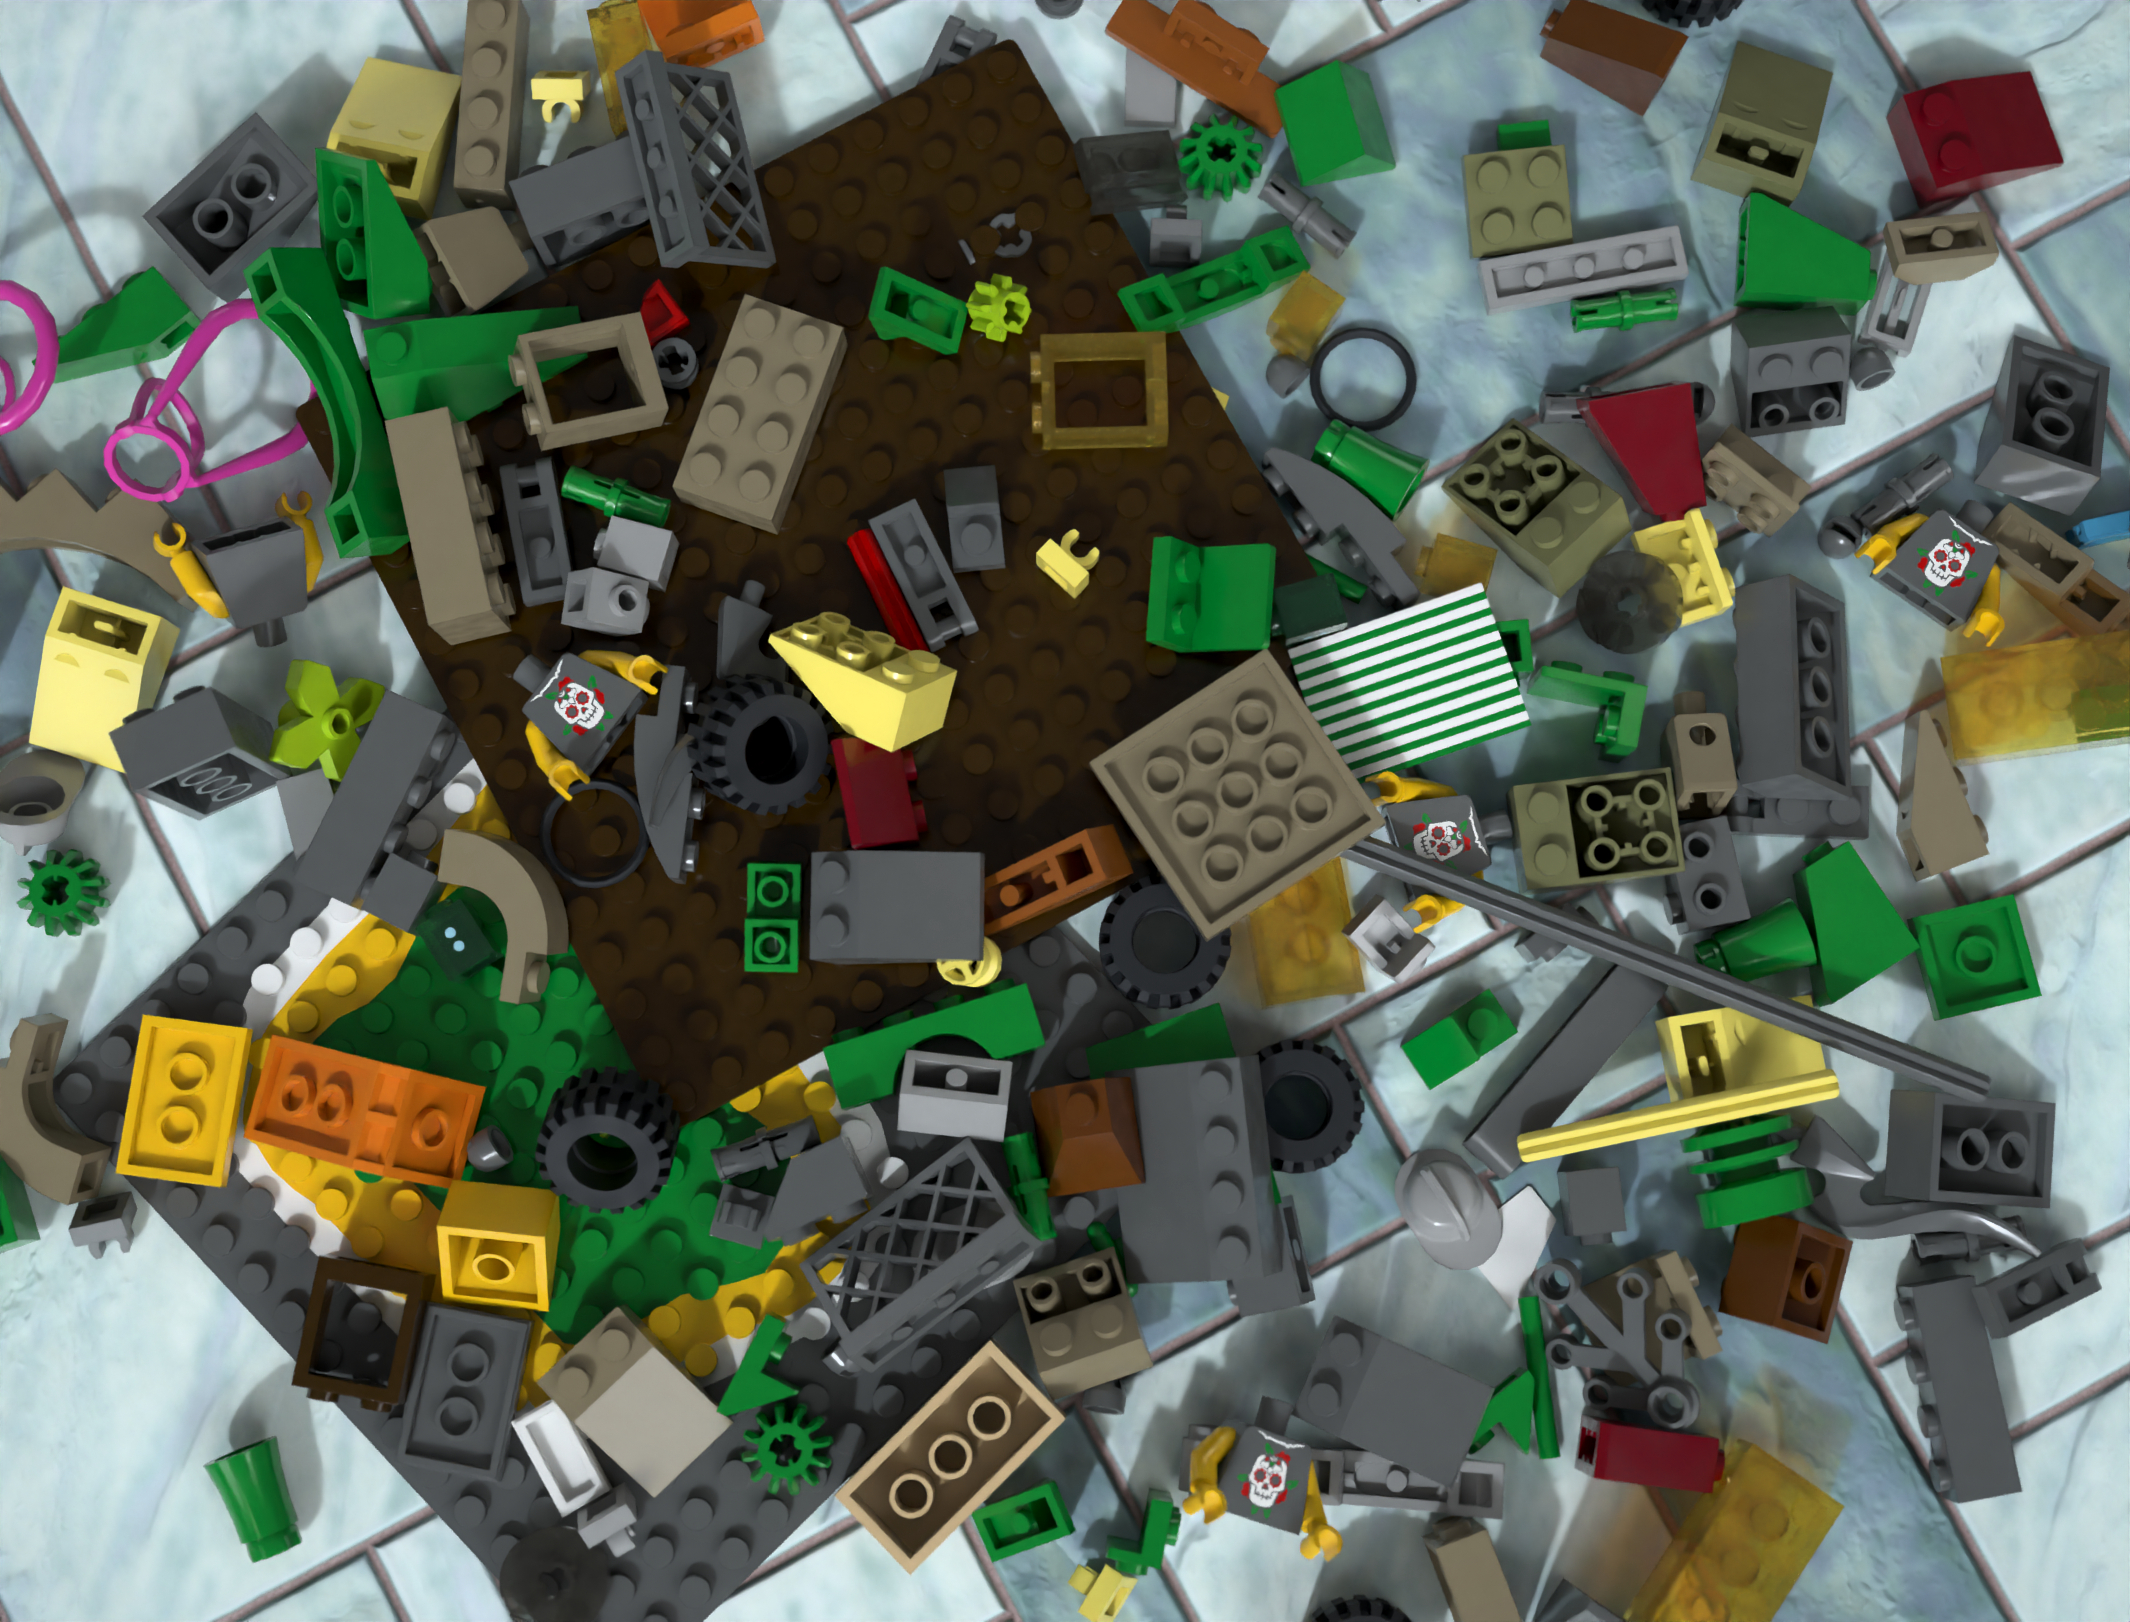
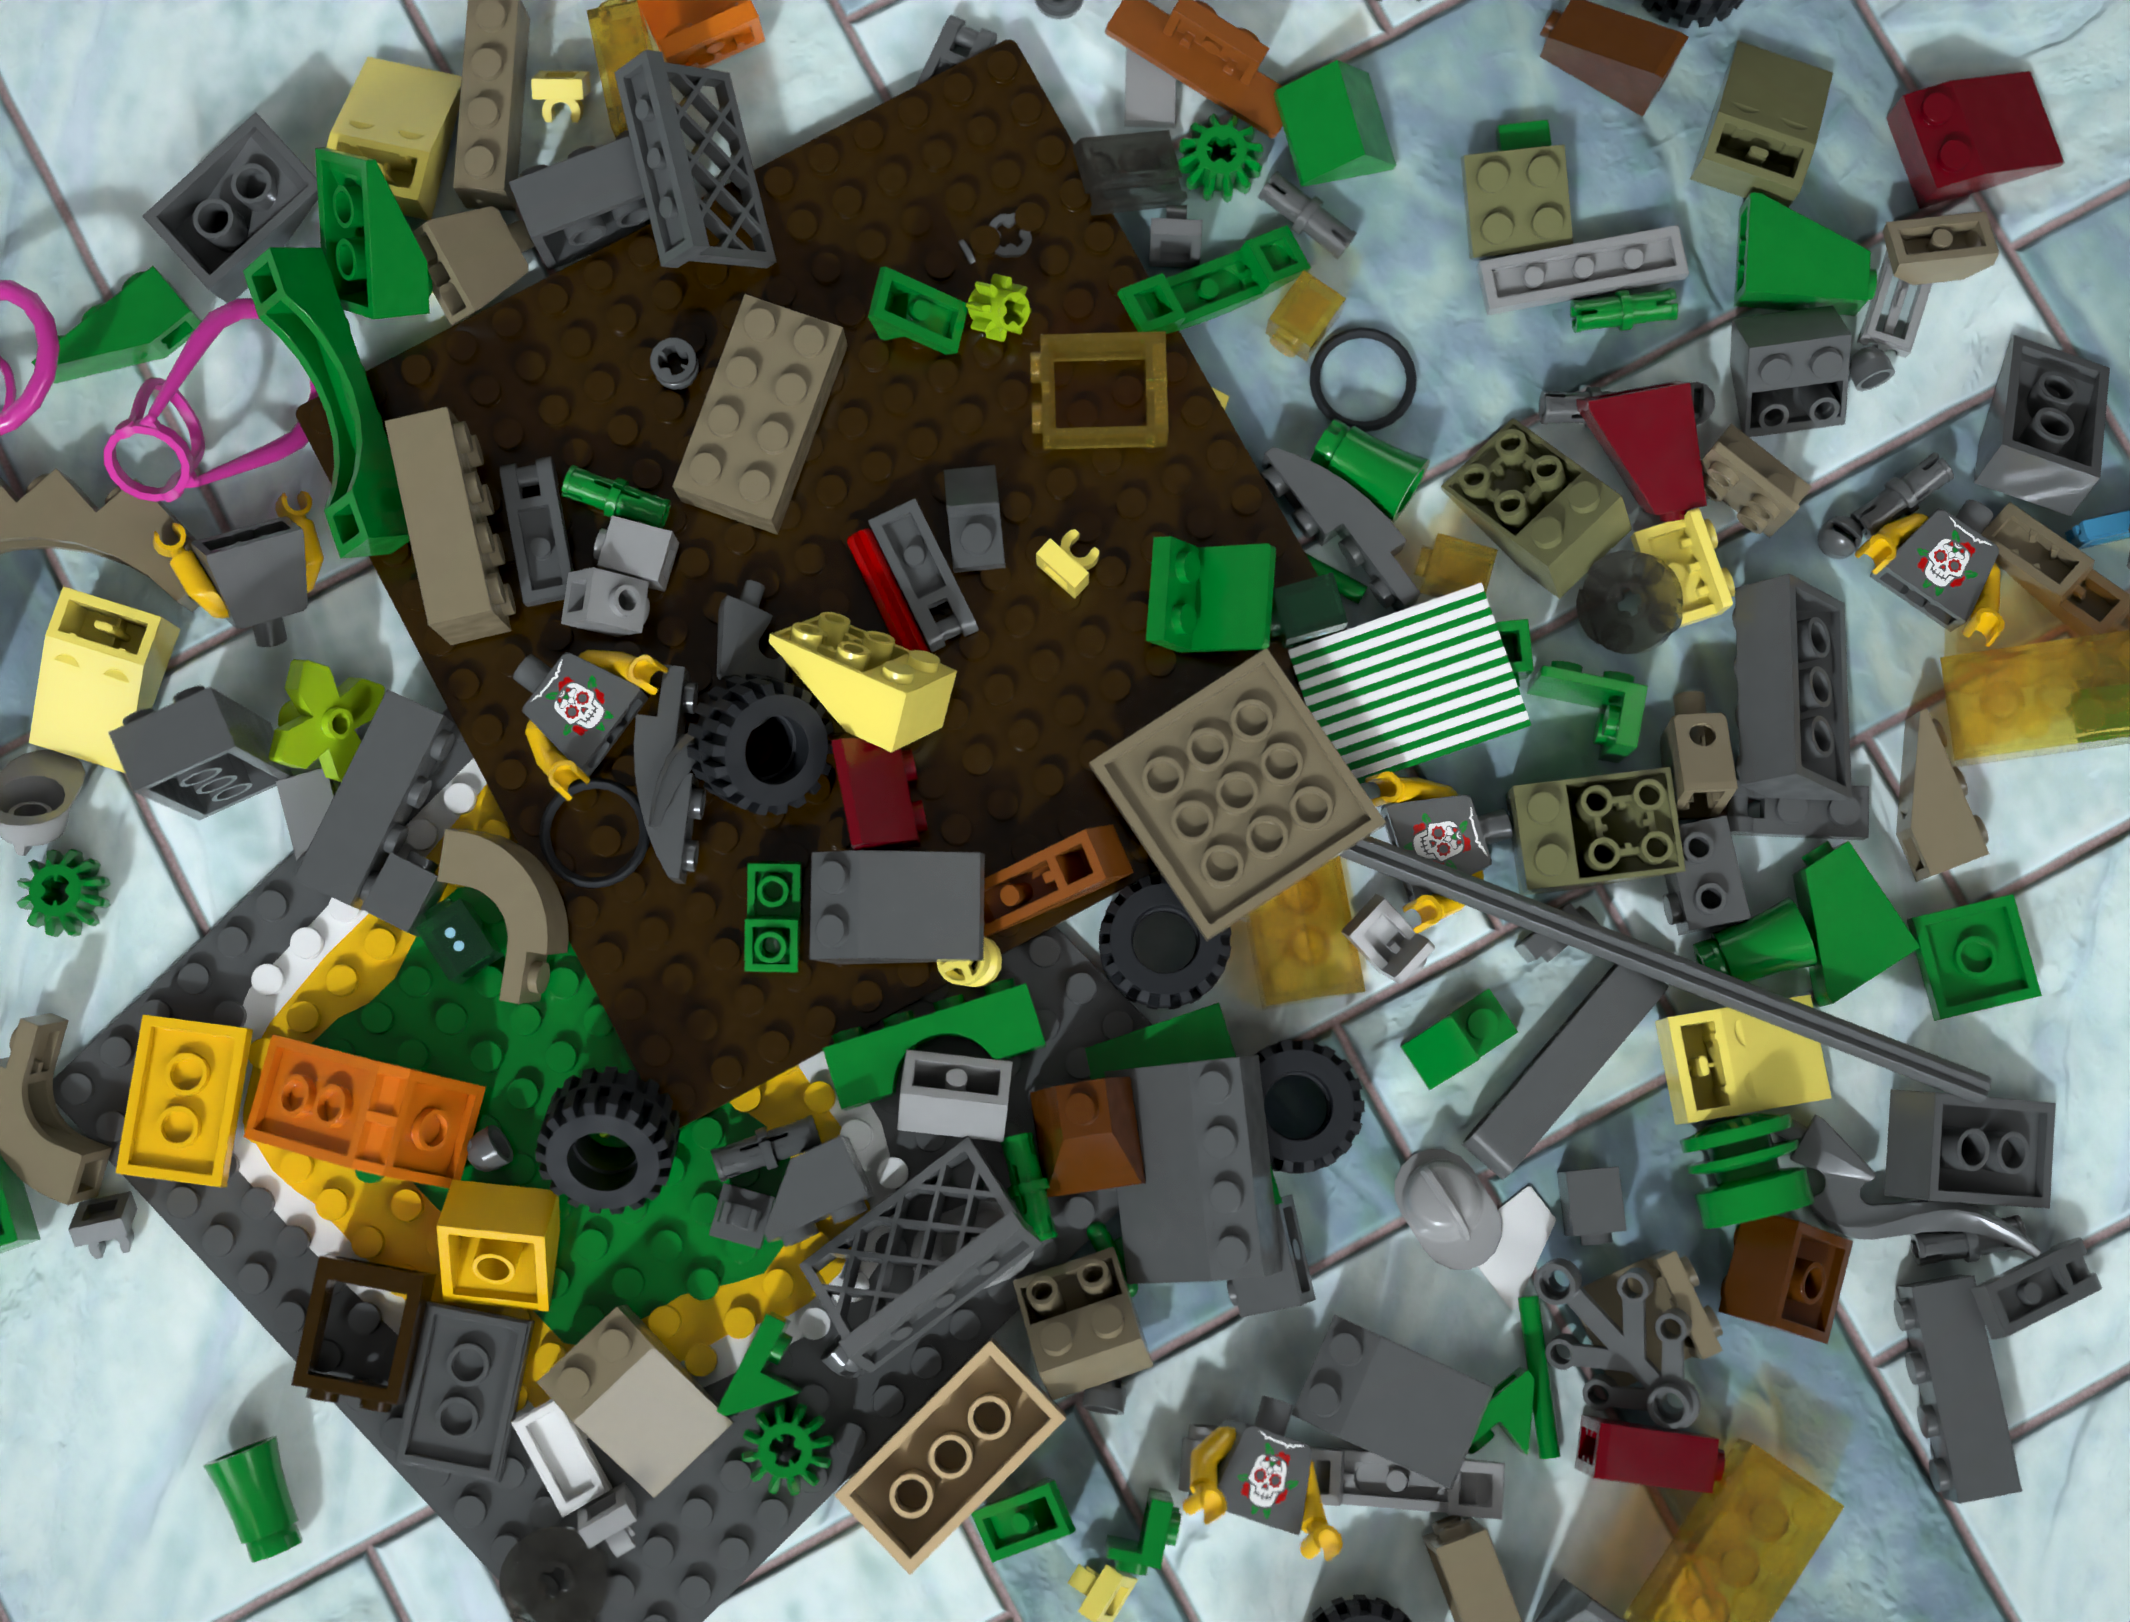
(457, 360): green wedge -> none
(625, 333): dark tan window -> none
(661, 314): red tile -> none
(1286, 374): dark grey hinge -> none
(1678, 1115): light yellow axle -> none

